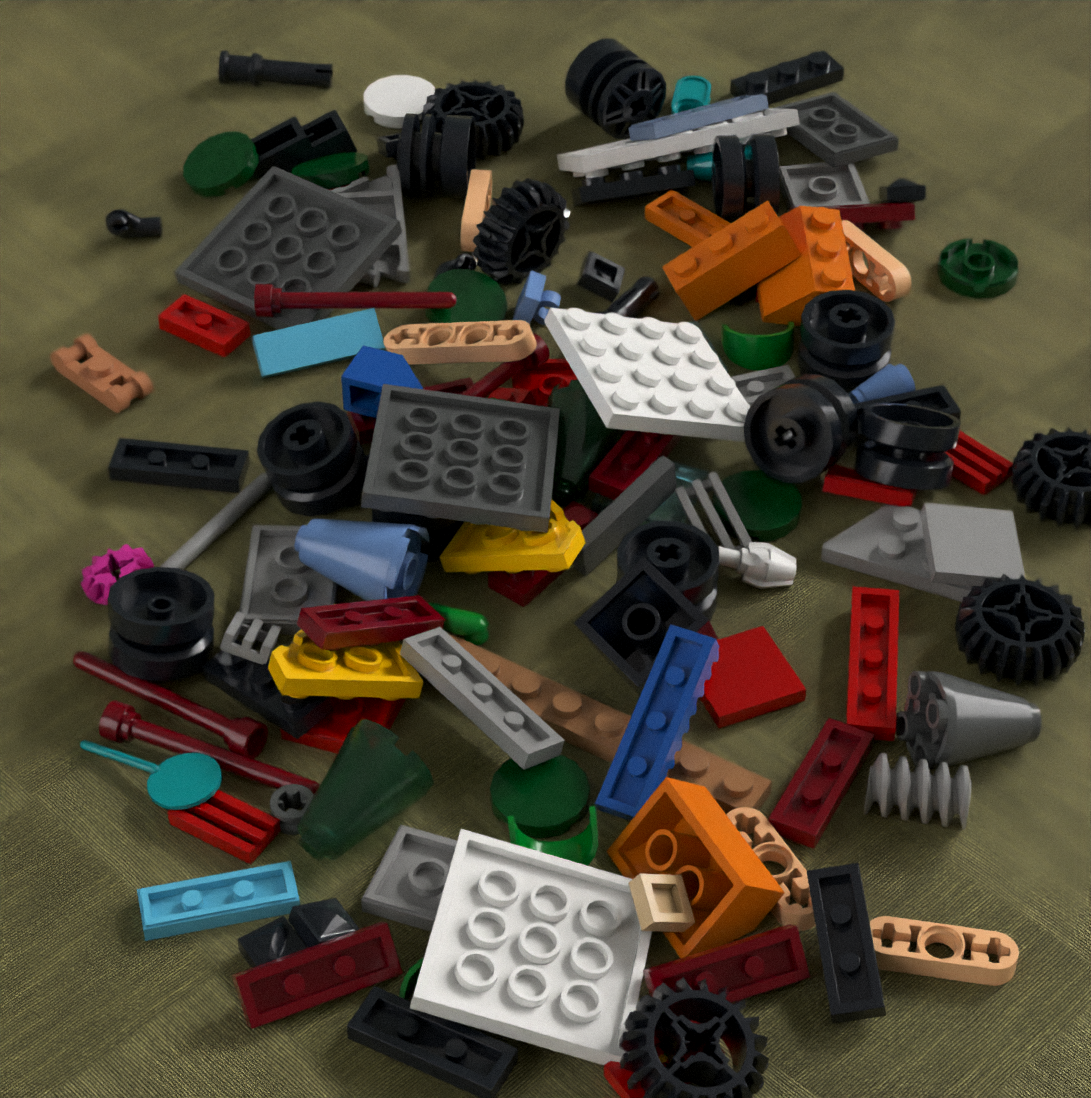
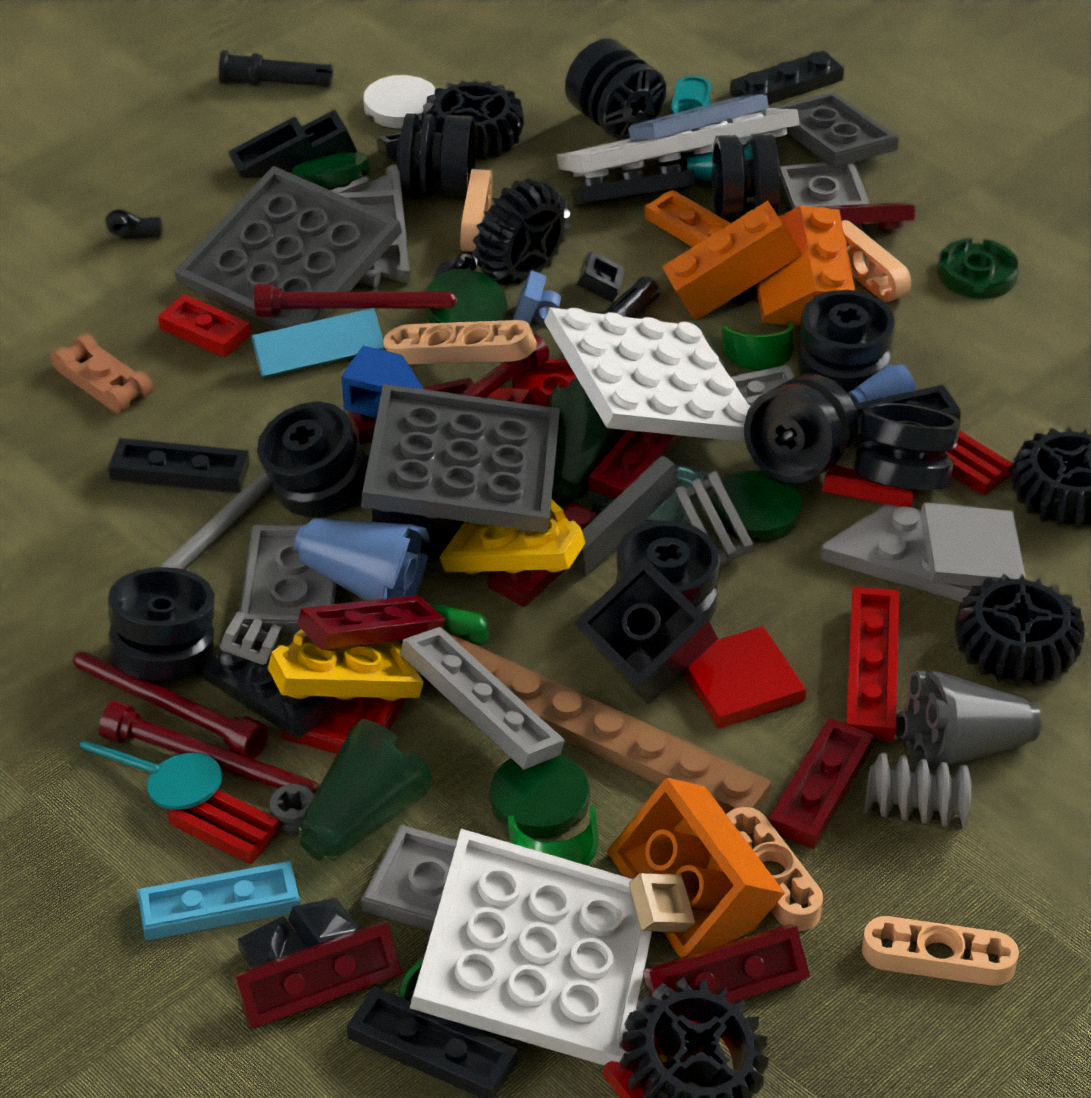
(99, 575): dark pink gear -> none
(220, 163): dark green tile -> none
(658, 721): blue gear -> none
(760, 565): white piece -> none
(846, 943): black plate -> none
(902, 191): black tile -> none

